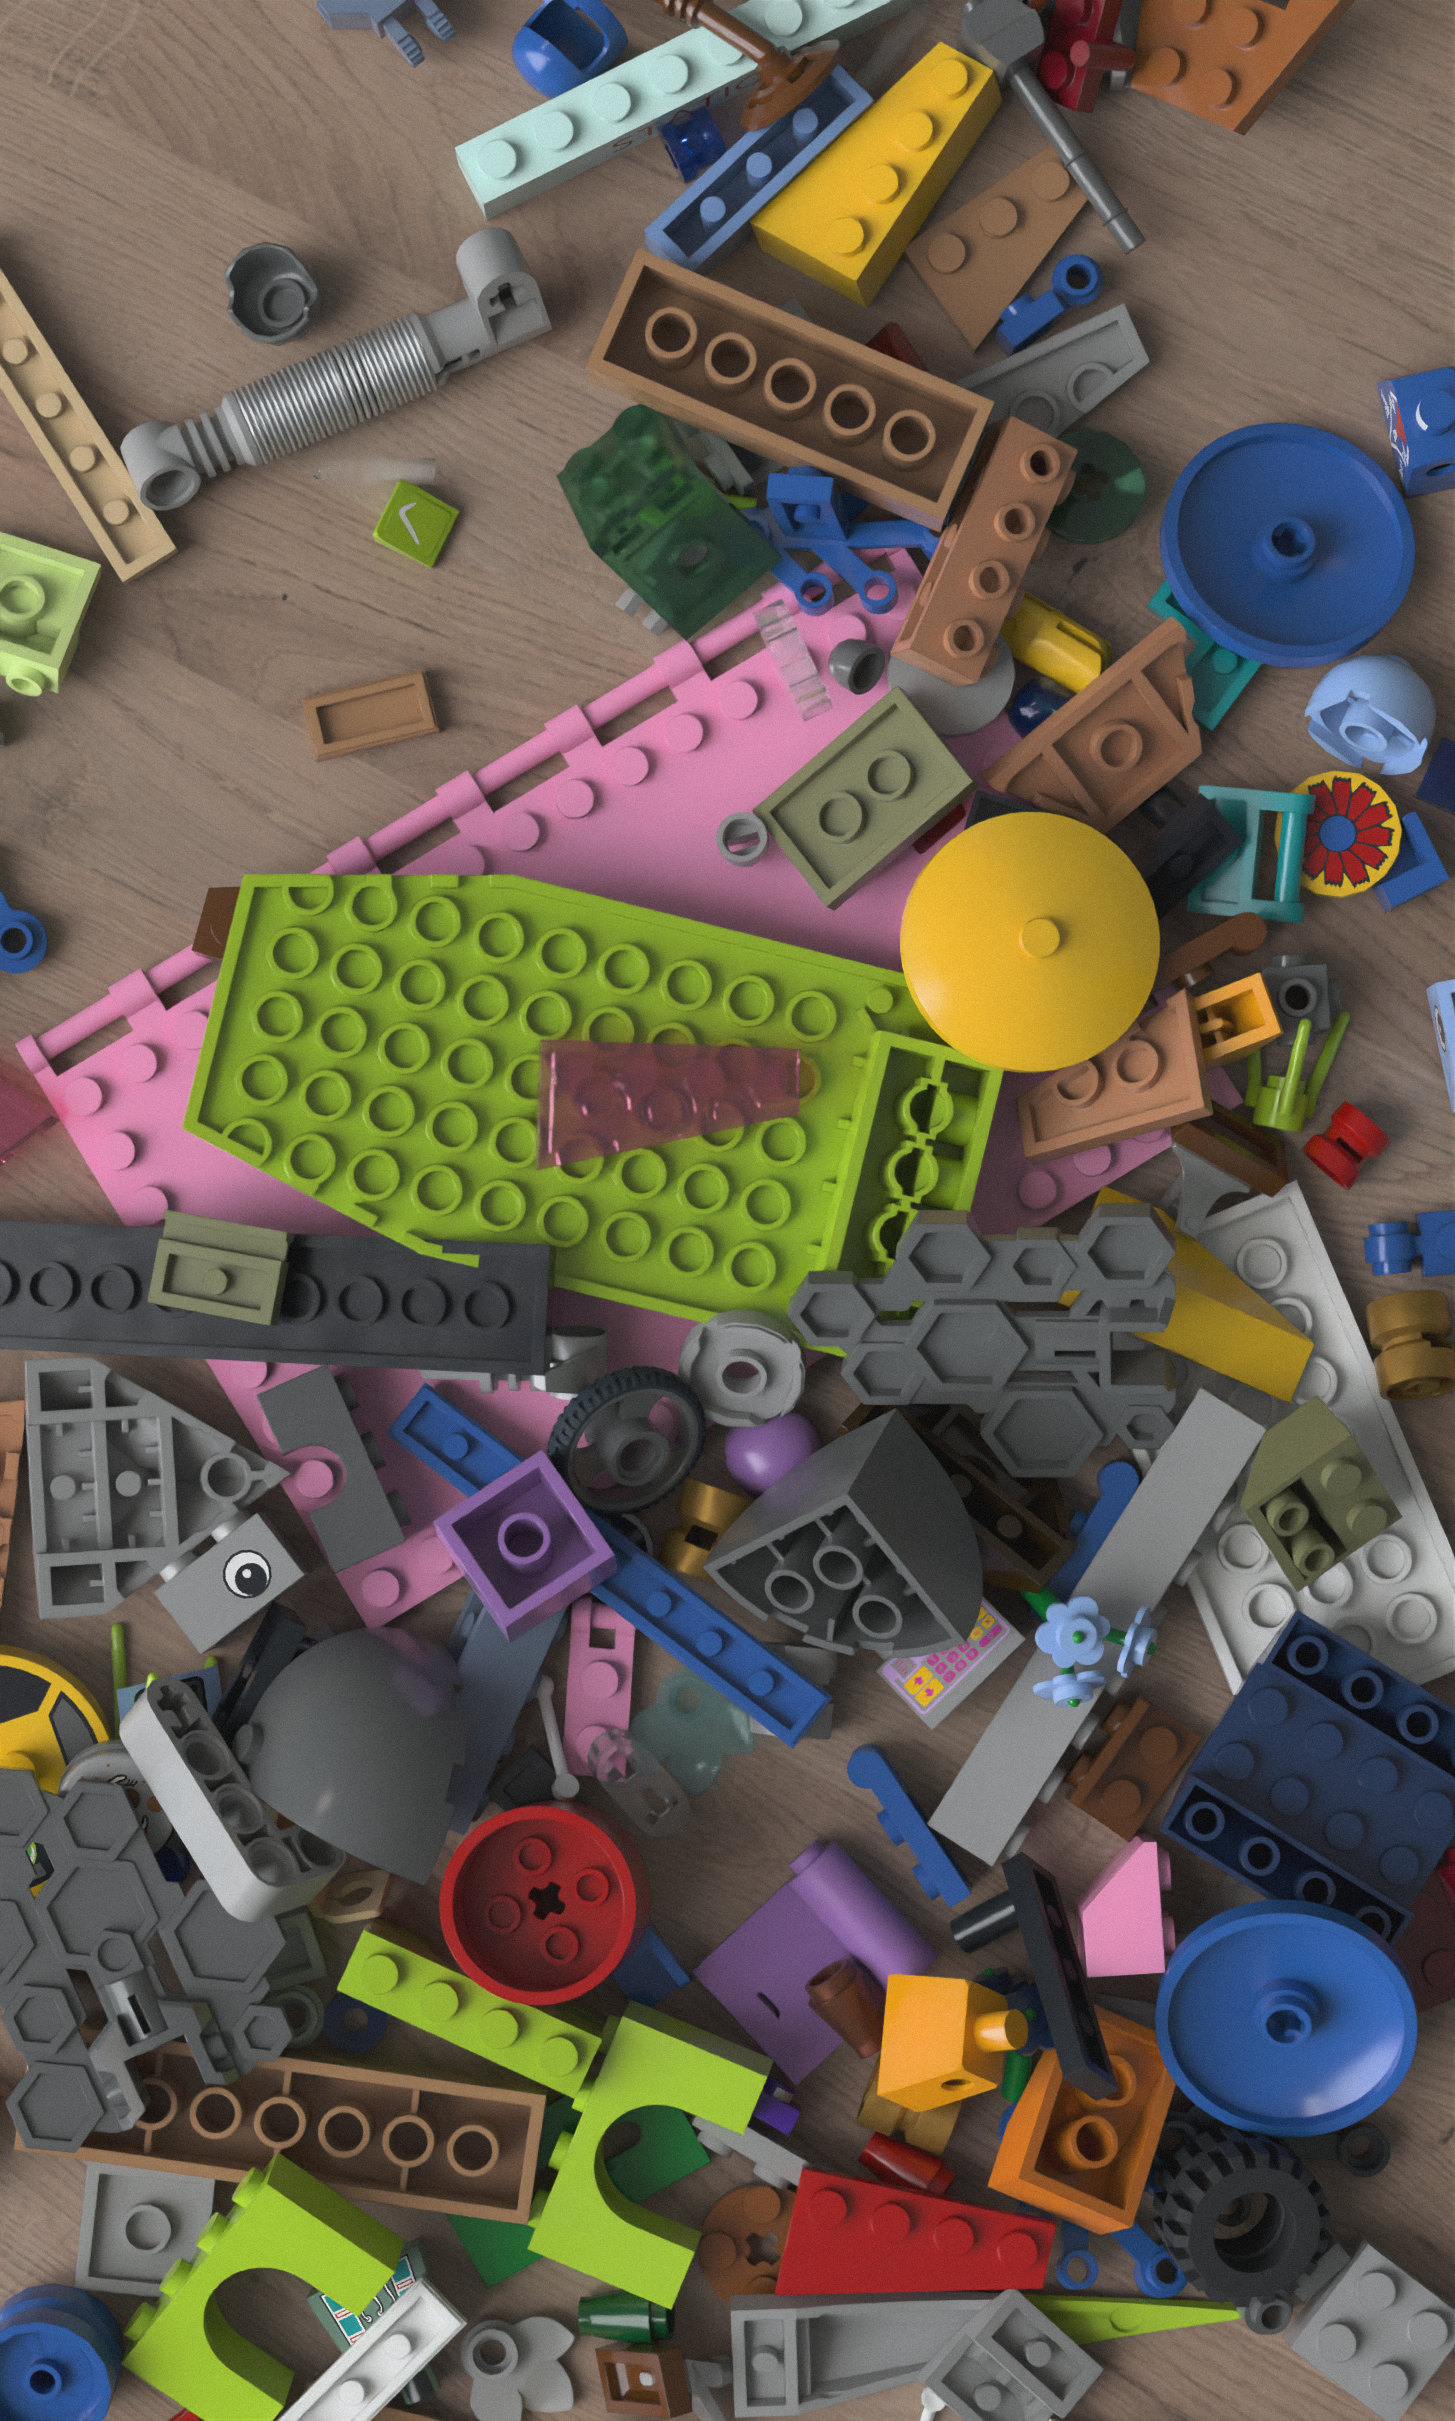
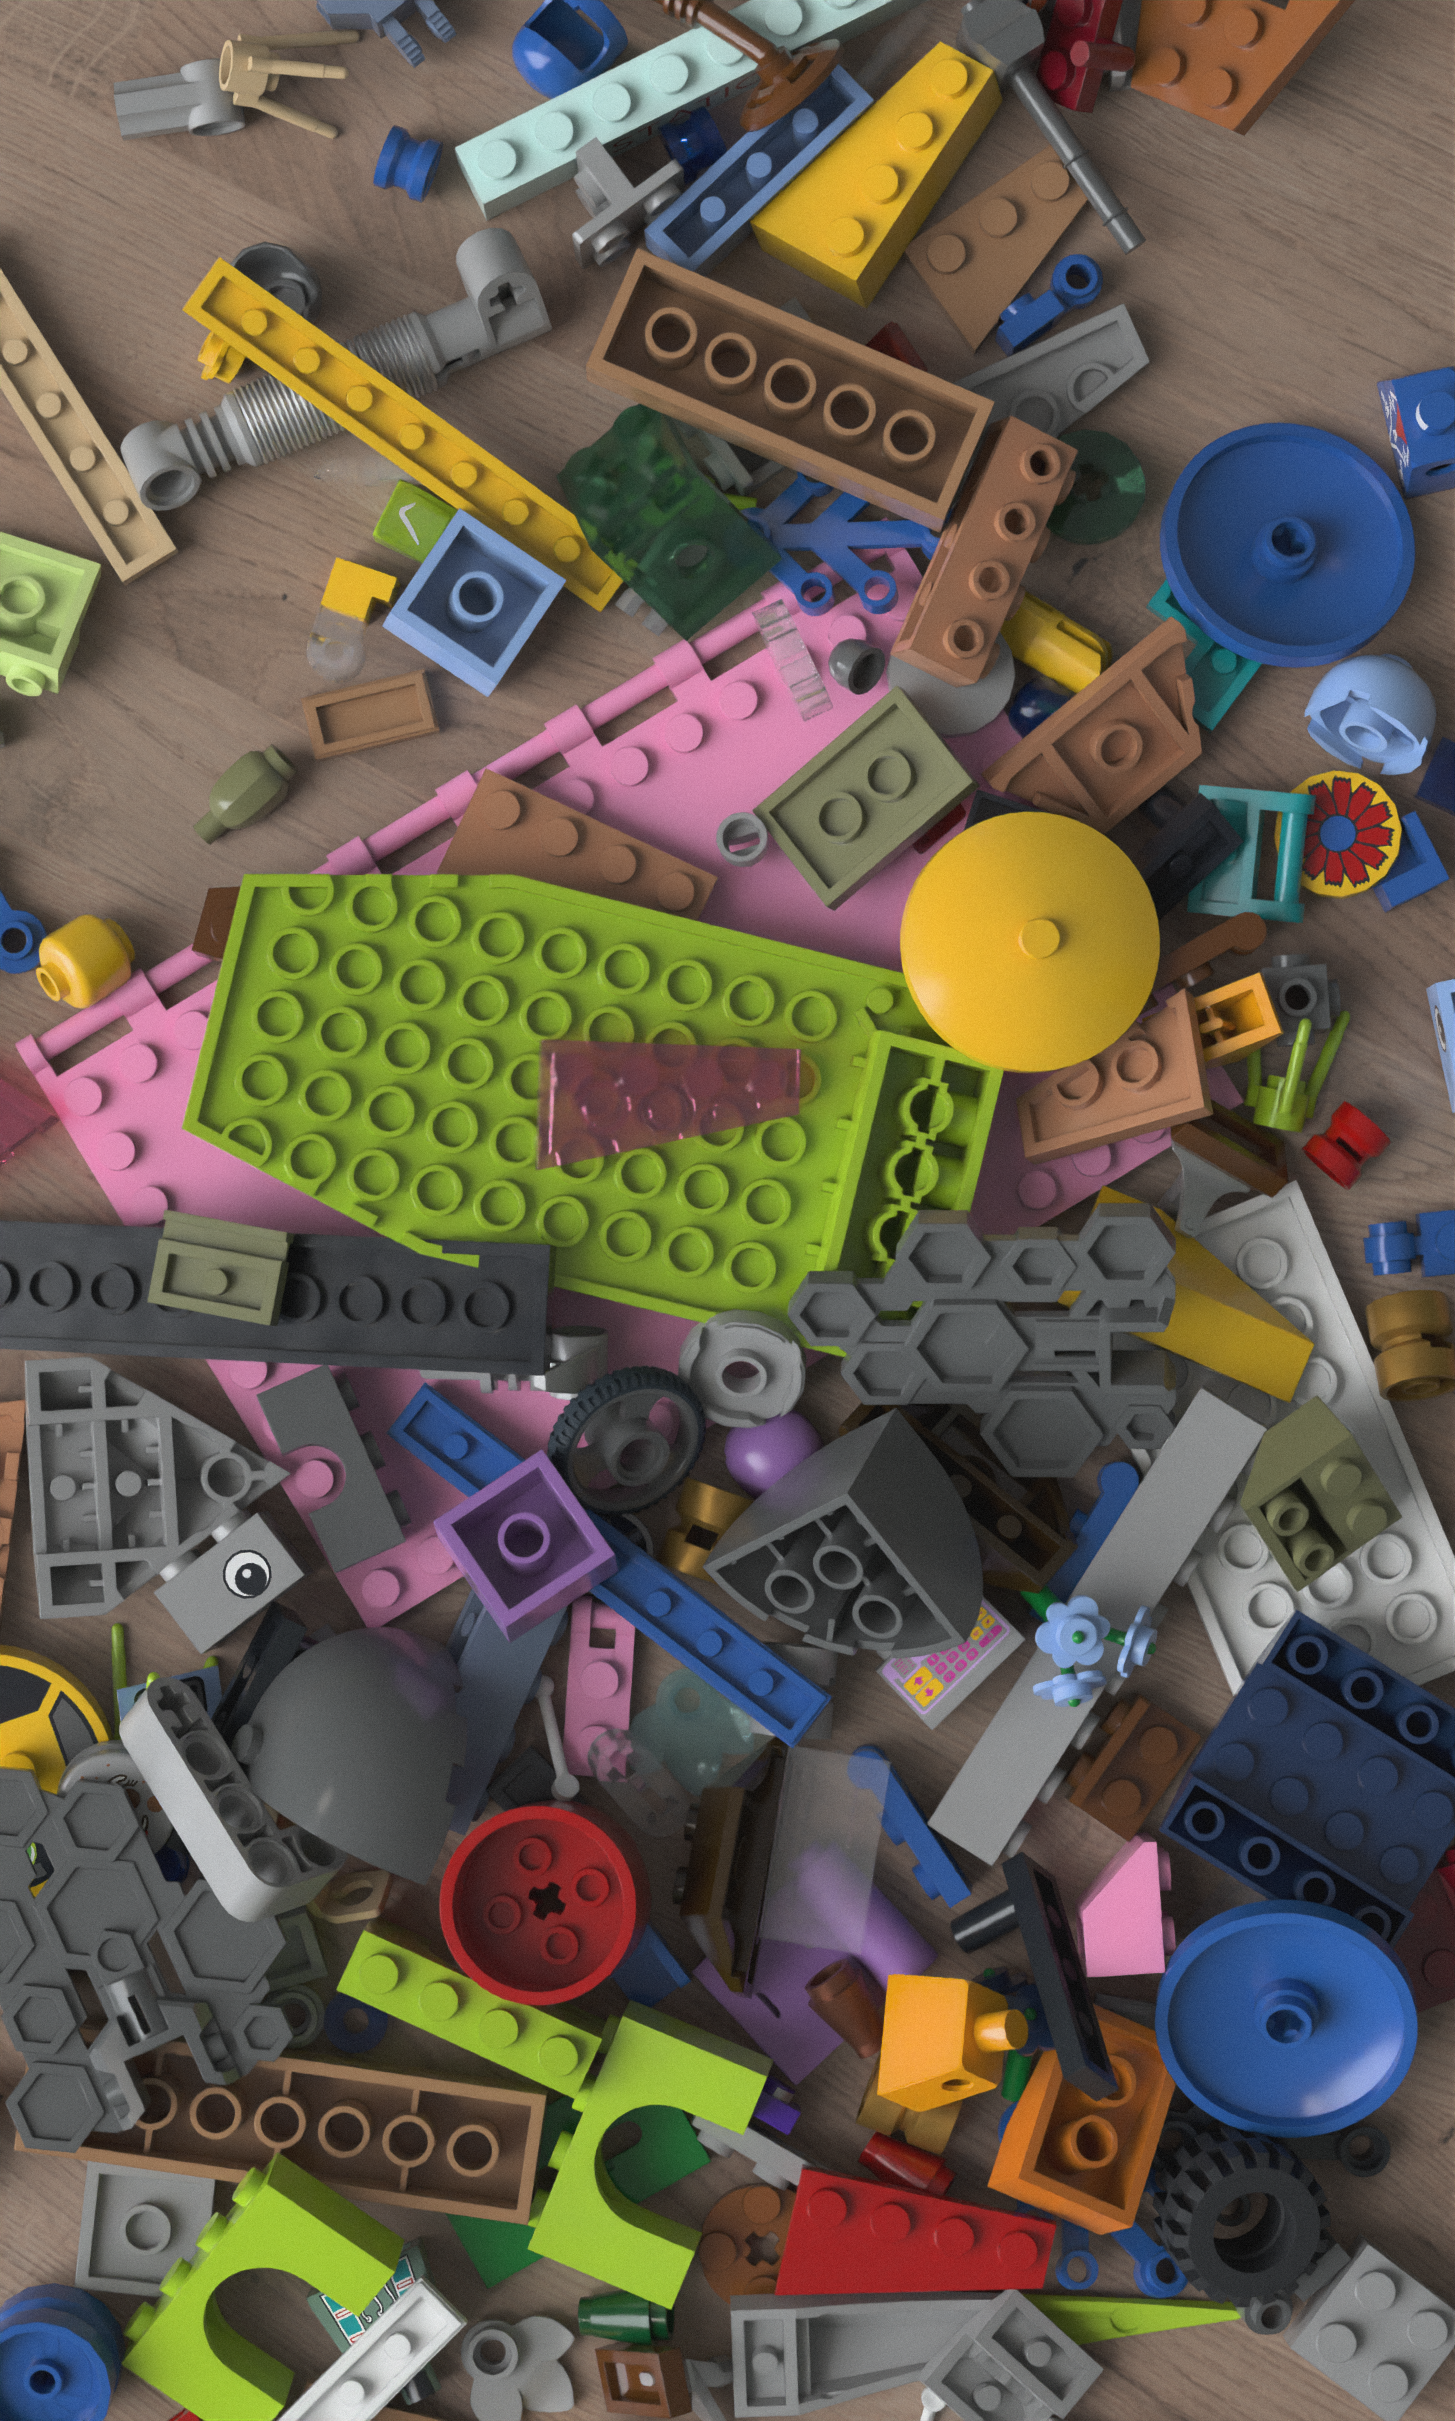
(85, 961): none -> yellow head
(177, 104): none -> light grey piece
(219, 359): none -> yellow plate
(246, 792): none -> olive plant
(251, 69): none -> tan plant
(343, 618): none -> leg
(398, 427): none -> yellow plate
(408, 163): none -> blue wheel
(473, 602): none -> light blue brick
(543, 840): none -> nougat wing
(616, 205): none -> light grey bracket
(730, 1863): none -> dark brown wedge
(807, 504): blue plate -> none
(824, 1849): none -> clear piece

